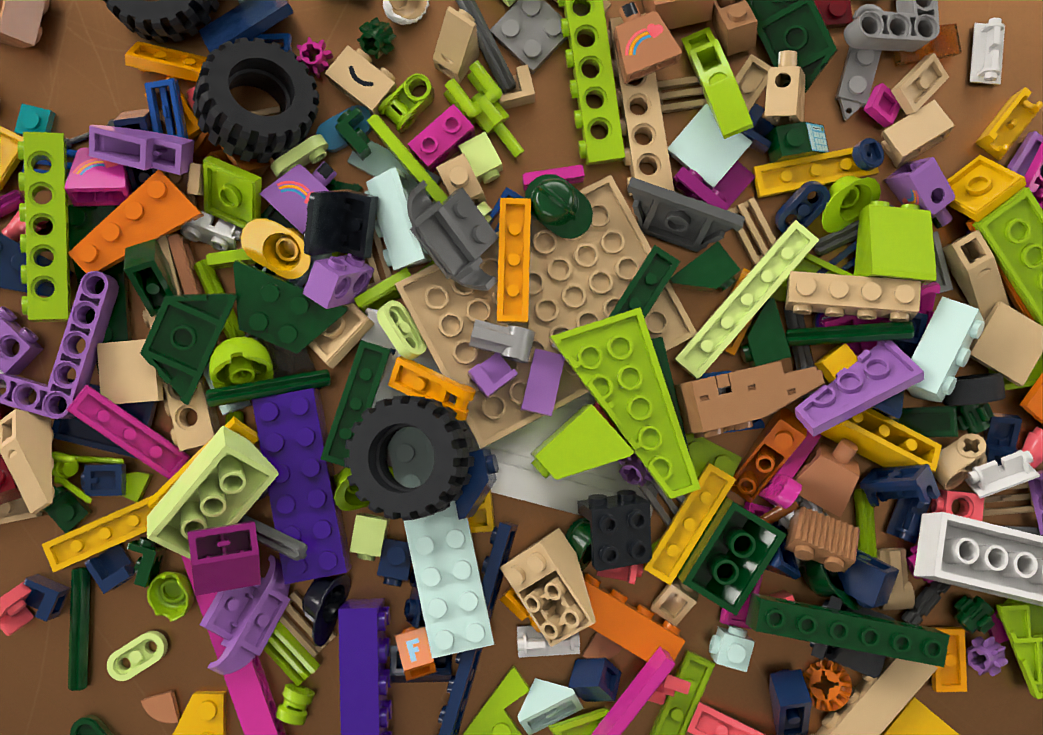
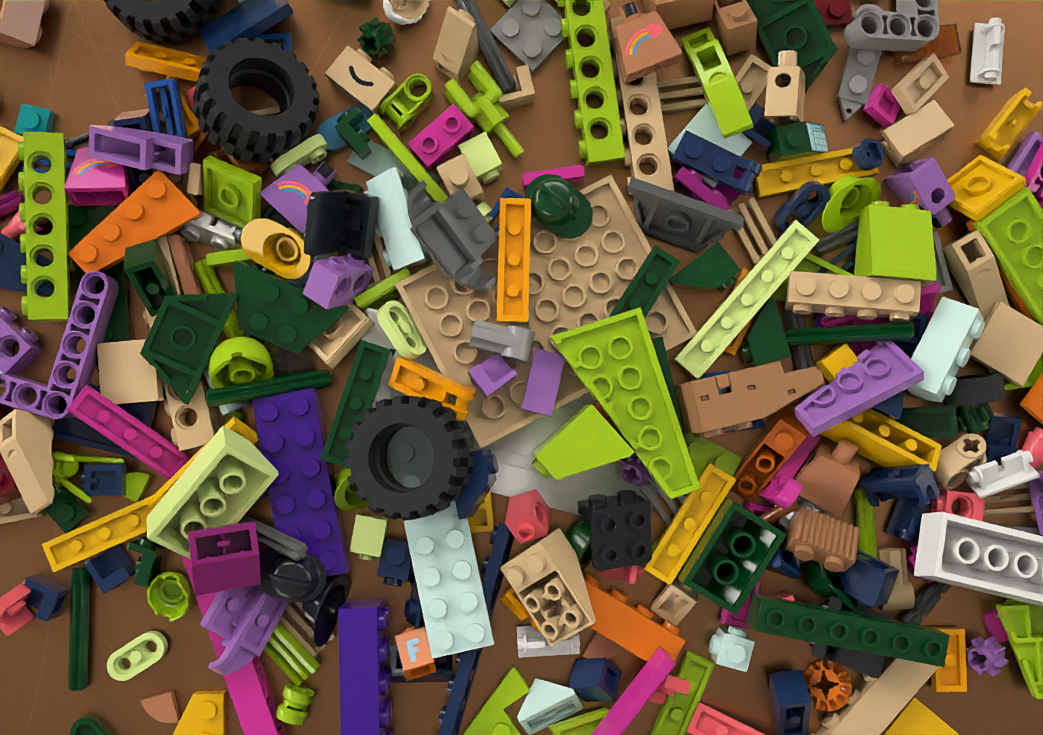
(290, 578): none -> black piece
(321, 58): dark pink gear -> none
(528, 516): none -> coral brick
(716, 163): none -> dark blue plate
(974, 614): dark green gear -> none

